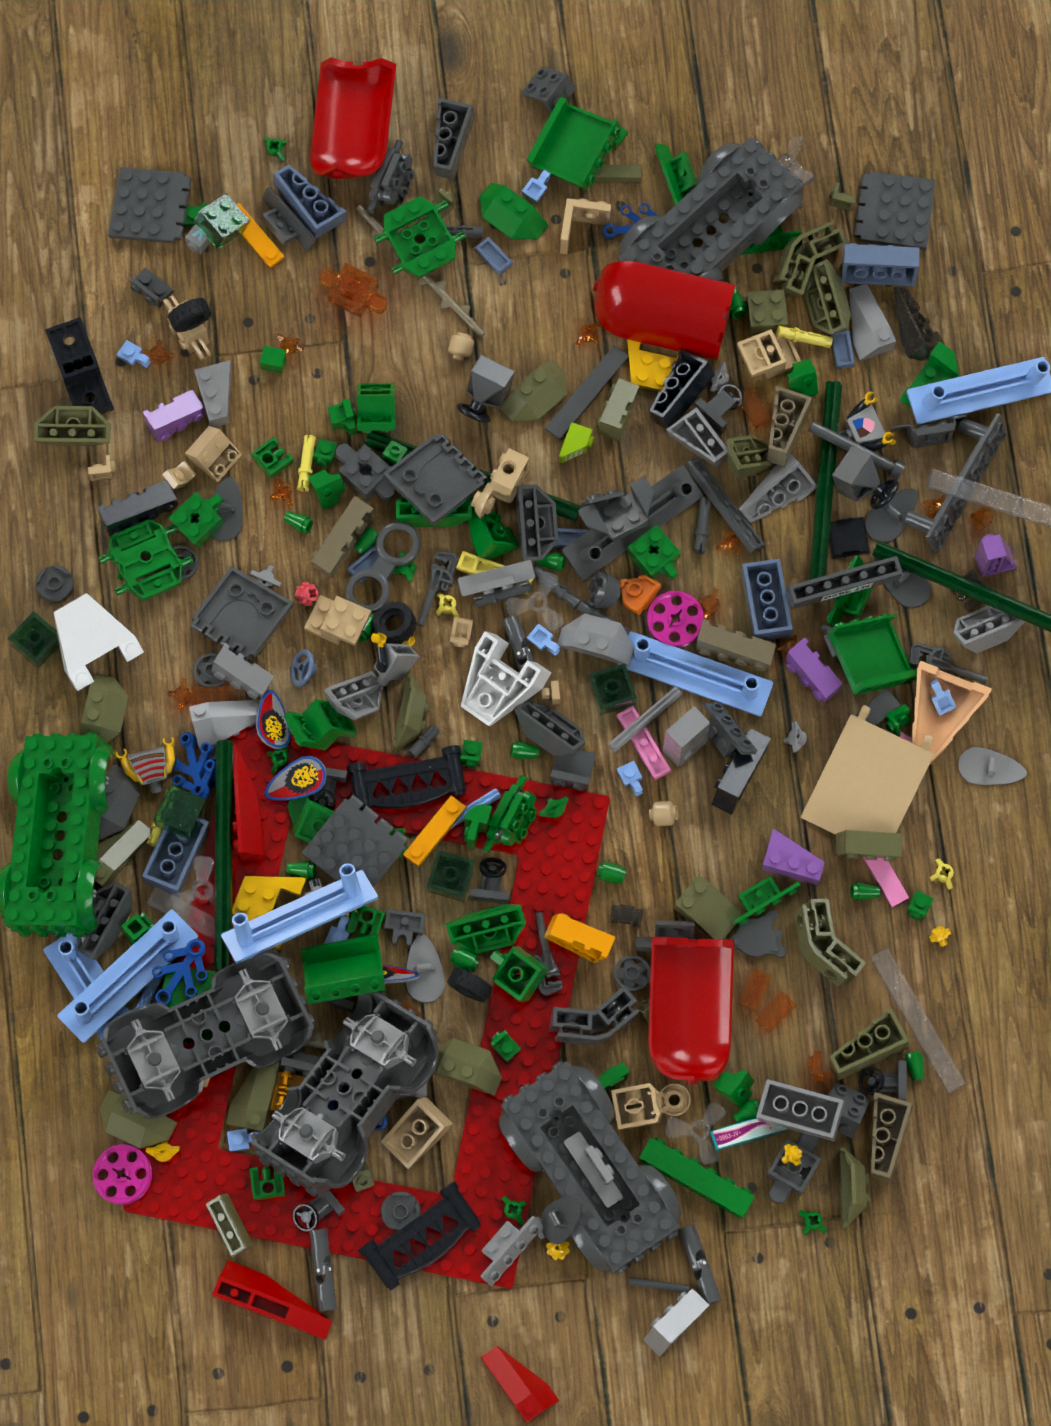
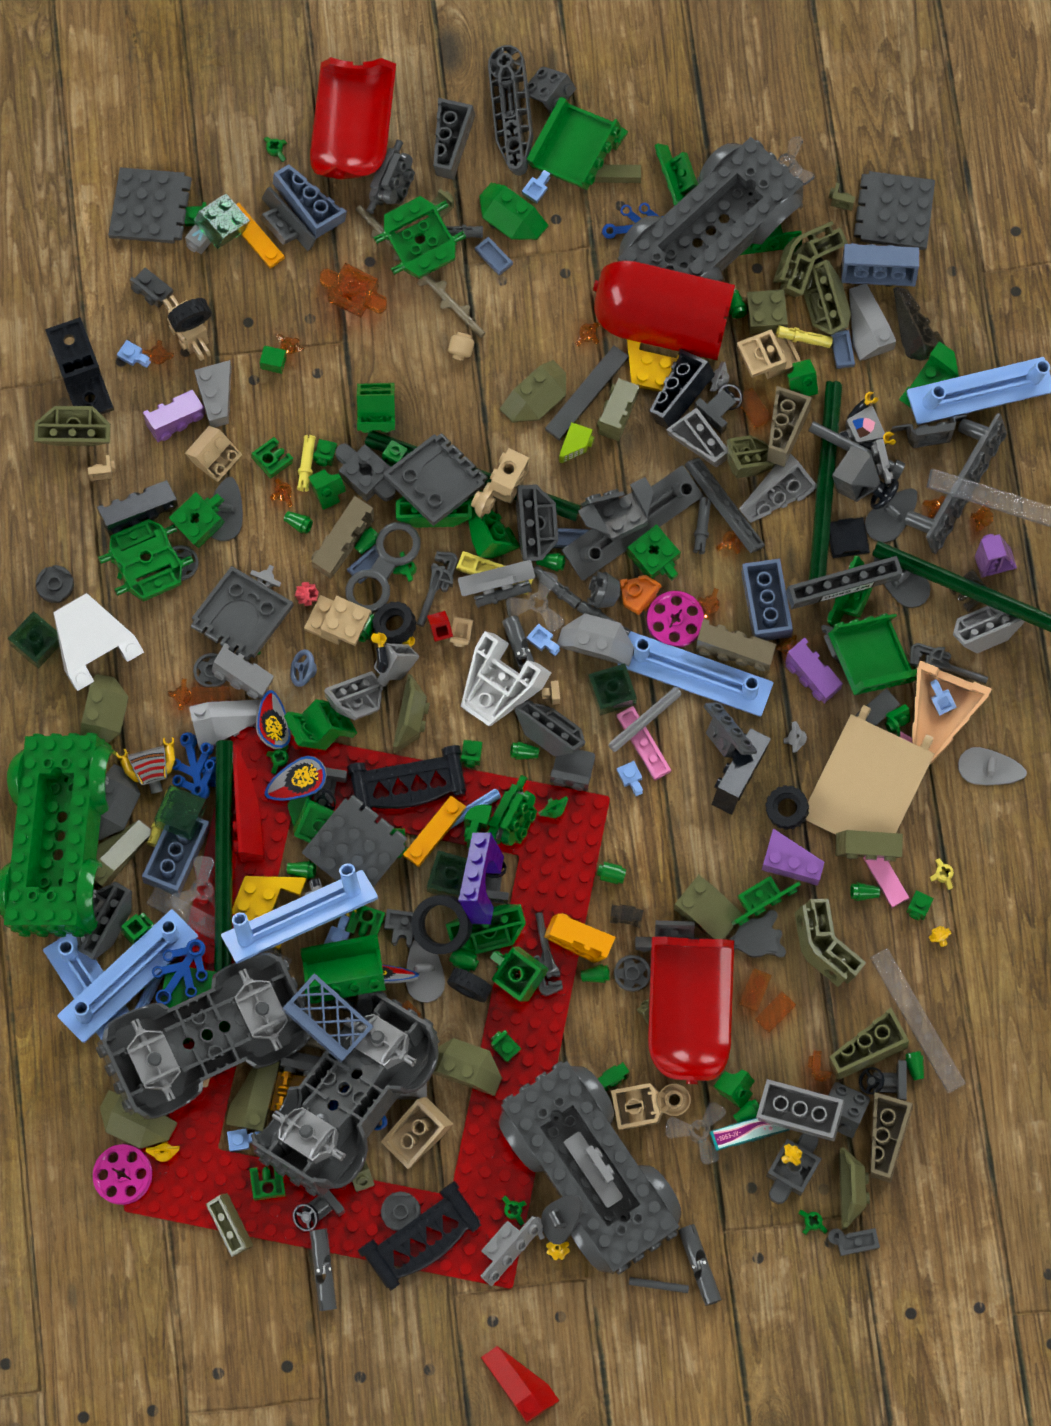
(179, 476): tan bracket -> none
(268, 1299): red wedge -> none
(312, 1027): none -> sand blue fence
(343, 417): green brick -> none
(419, 931): none -> black tyre
(423, 741): dark grey axle -> none
(439, 626): none -> red brick
(445, 607): light yellow piece -> none
(482, 858): none -> dark purple arch
(487, 386): dark grey piece -> none
(507, 77): none -> dark grey beam
(582, 211): tan bracket -> none
(592, 1023): dark grey brick -> none
(596, 974): none -> green cone
(663, 813): tan head -> none
(675, 1322): wedge -> none
(686, 737): light grey brick -> none
(697, 1178): green brick -> none
(776, 797): none -> black tyre
(854, 1242): none -> dark grey hinge
(878, 449): none -> light grey hinge

